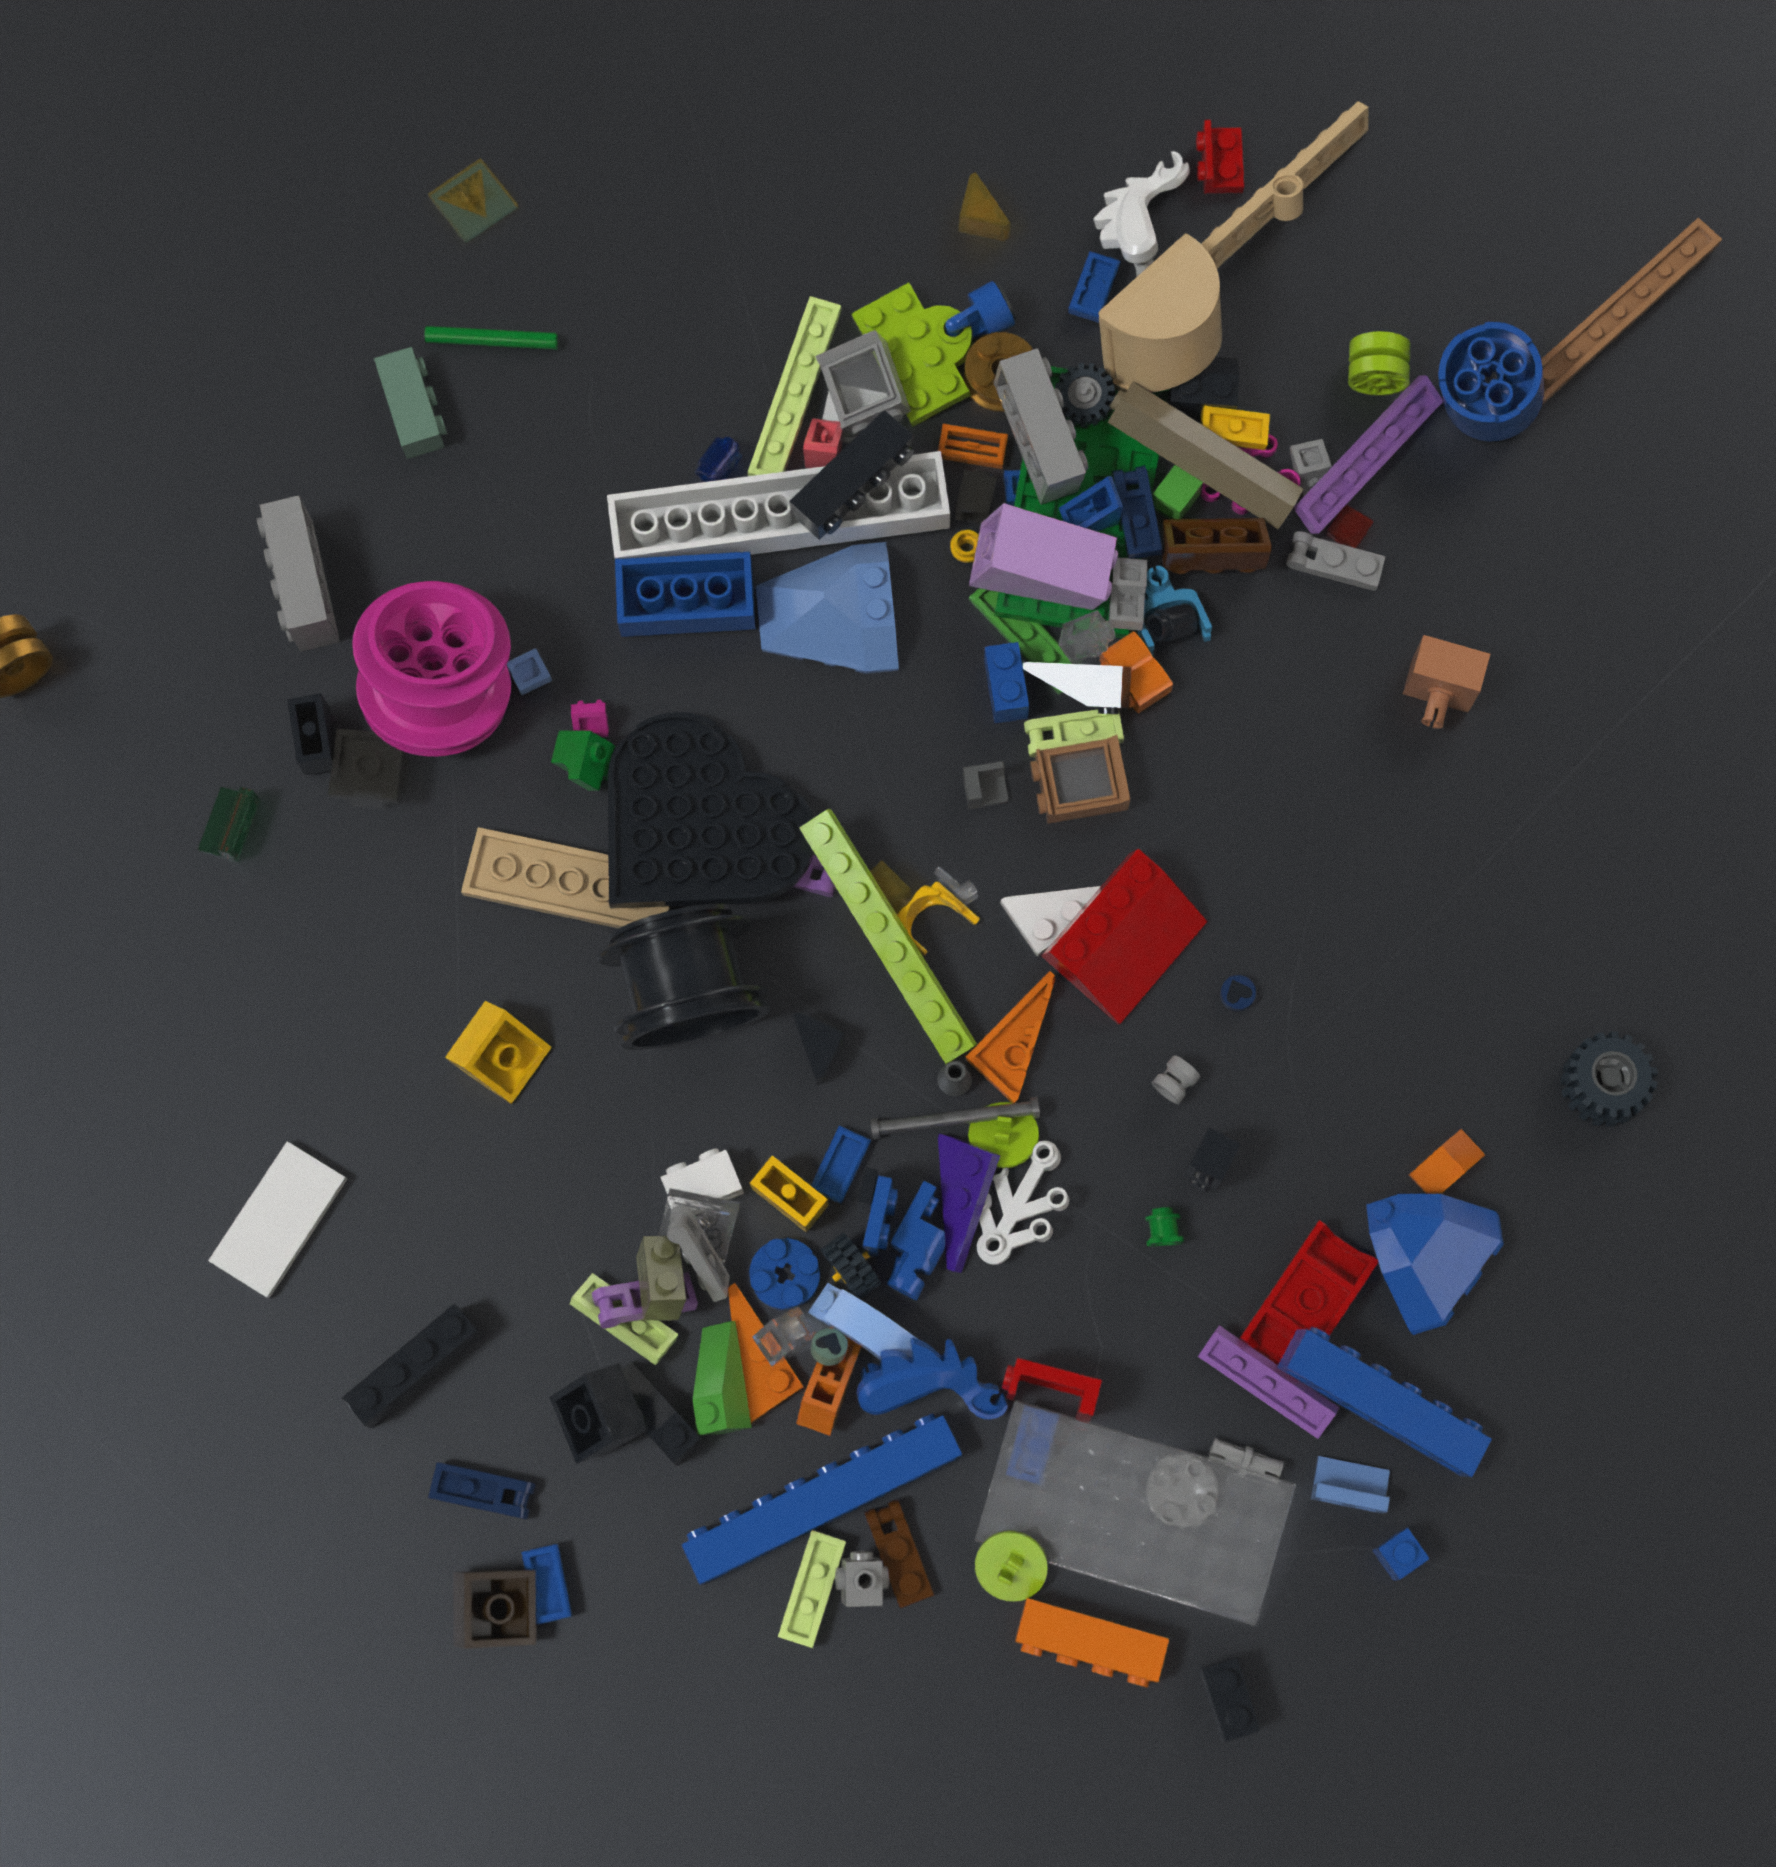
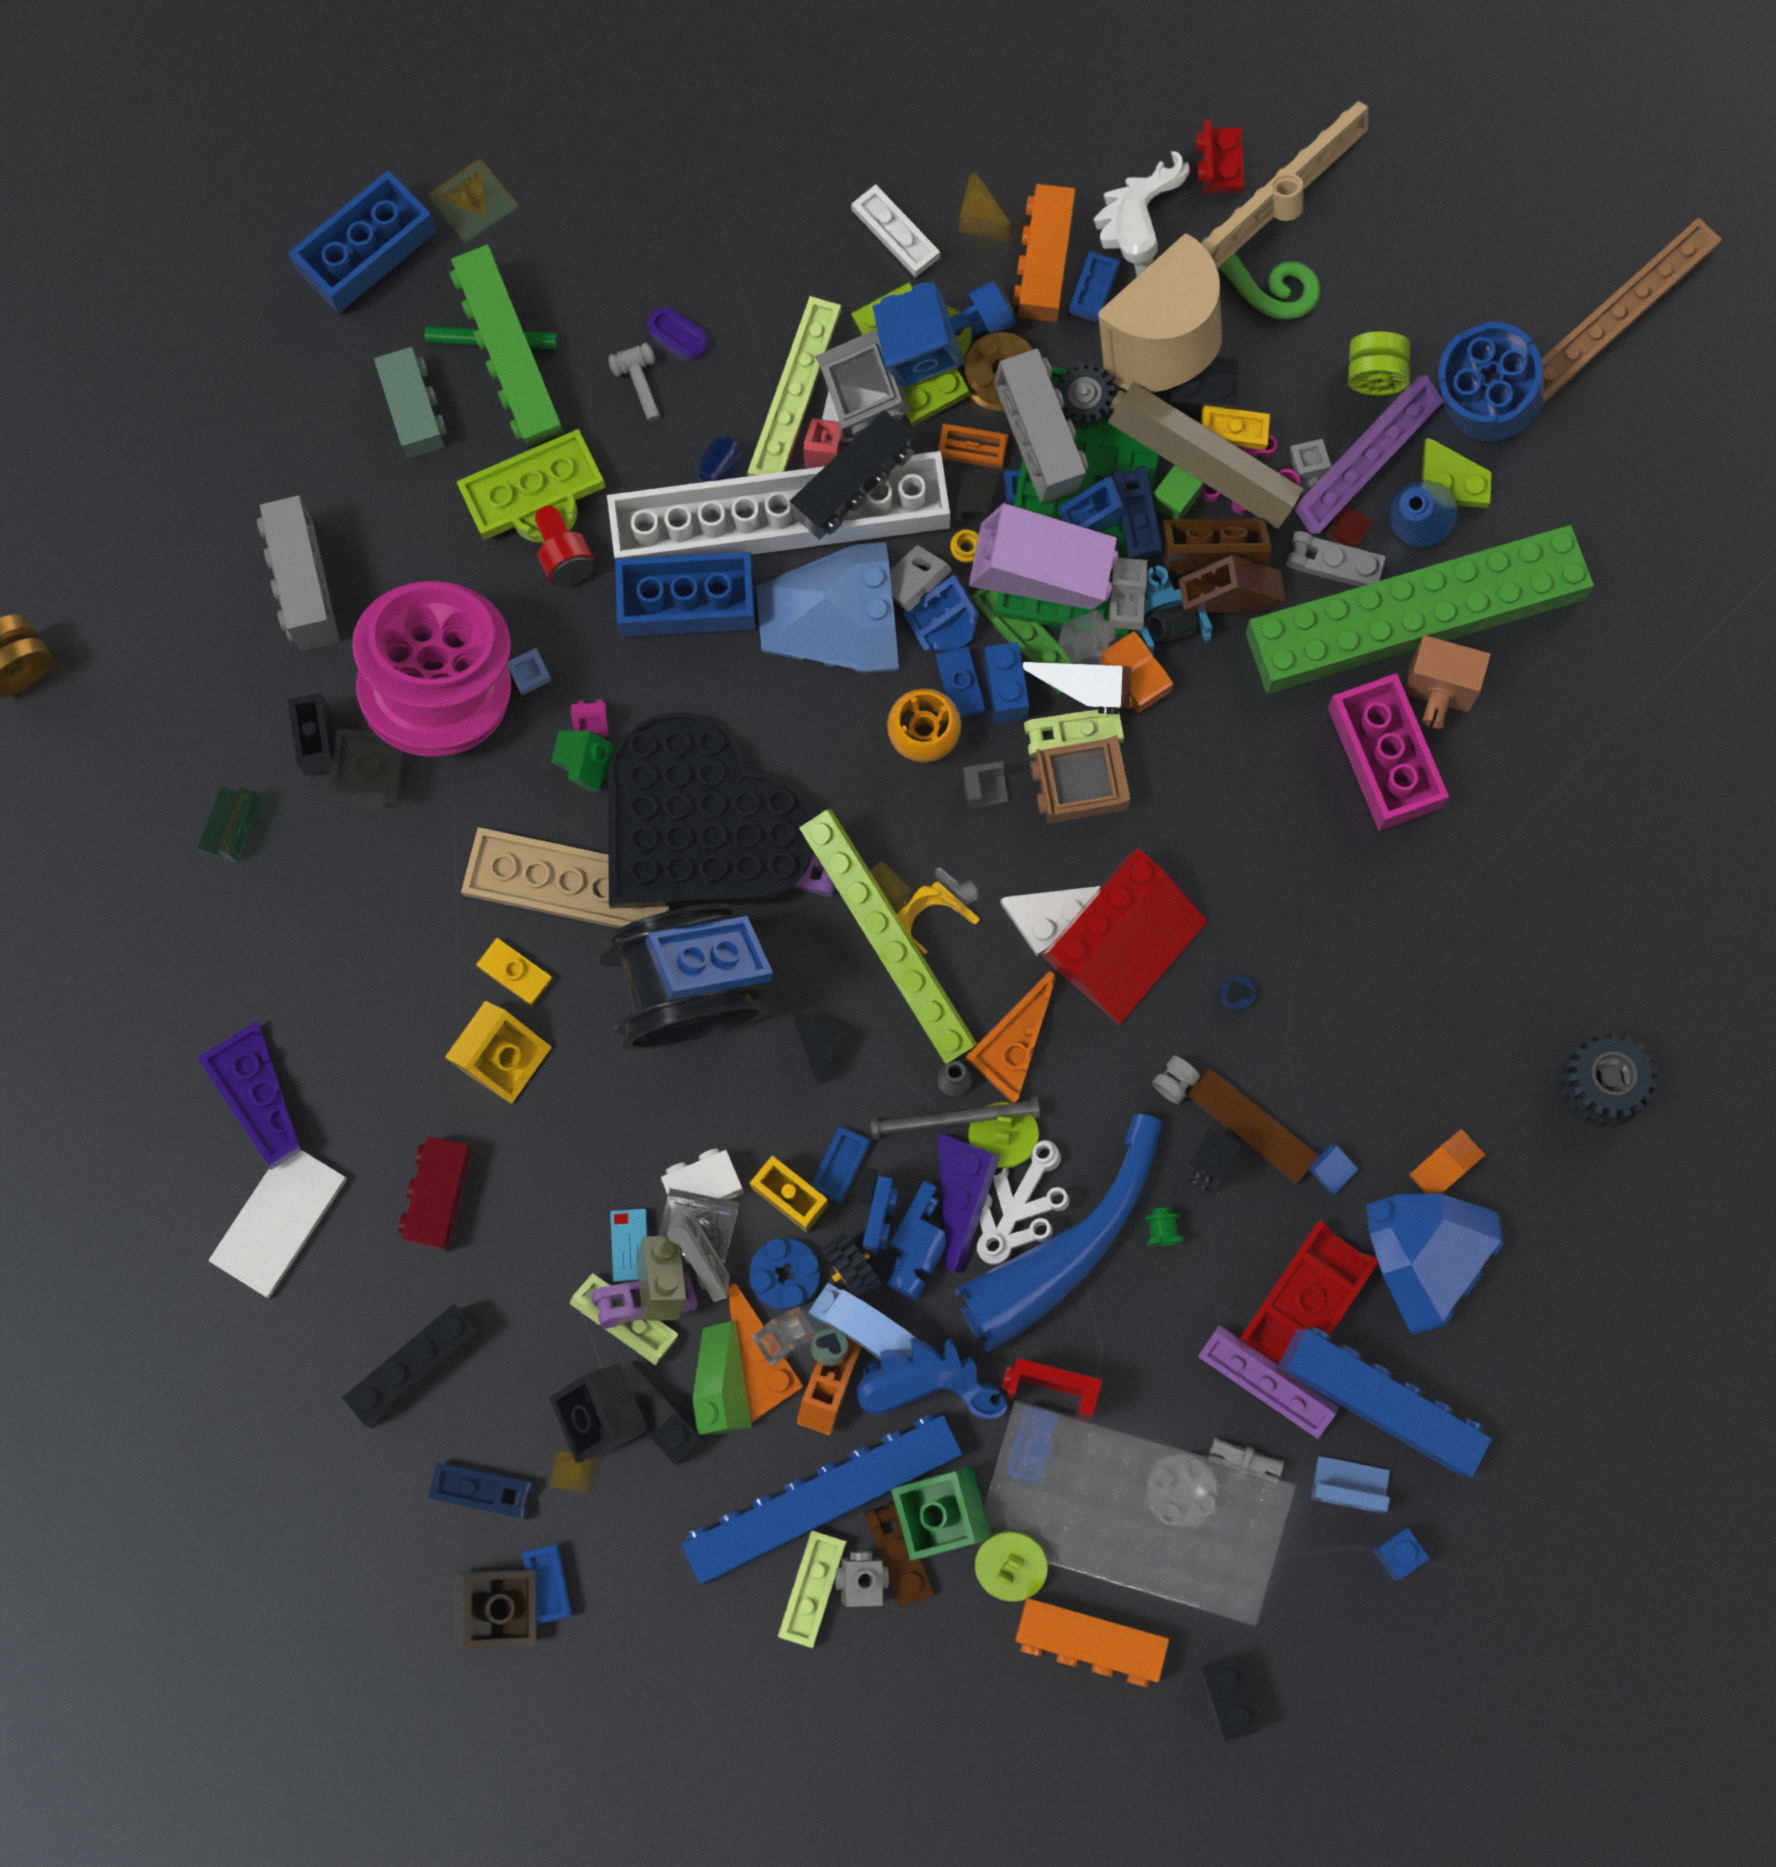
(251, 1089): none -> dark purple wing
(363, 241): none -> blue brick
(435, 1194): none -> dark red brick
(506, 345): none -> bright green brick
(514, 972): none -> yellow plate
(538, 499): none -> lime plate
(568, 1474): none -> clear yellow plate
(627, 1233): none -> medium azure tile
(632, 362): none -> light grey piece
(678, 334): none -> dark purple tile
(708, 957): none -> blue plate
(895, 230): none -> white plate
(911, 582): none -> light grey piece
(917, 334): none -> blue slope
(918, 747): none -> light orange wheel
(941, 1513): none -> green brick
(944, 617): none -> blue slope
(960, 681): none -> blue plate
(1033, 1283): none -> blue brick
(1045, 254): none -> orange brick
(1232, 587): none -> reddish brown slope
(1243, 282): none -> bright green plant
(1252, 1126): none -> reddish brown tile
(1333, 1169): none -> blue tile
(1388, 752): none -> dark pink brick
(1429, 523): none -> blue cone
(1432, 601): none -> bright green brick
(1463, 478): none -> lime wing

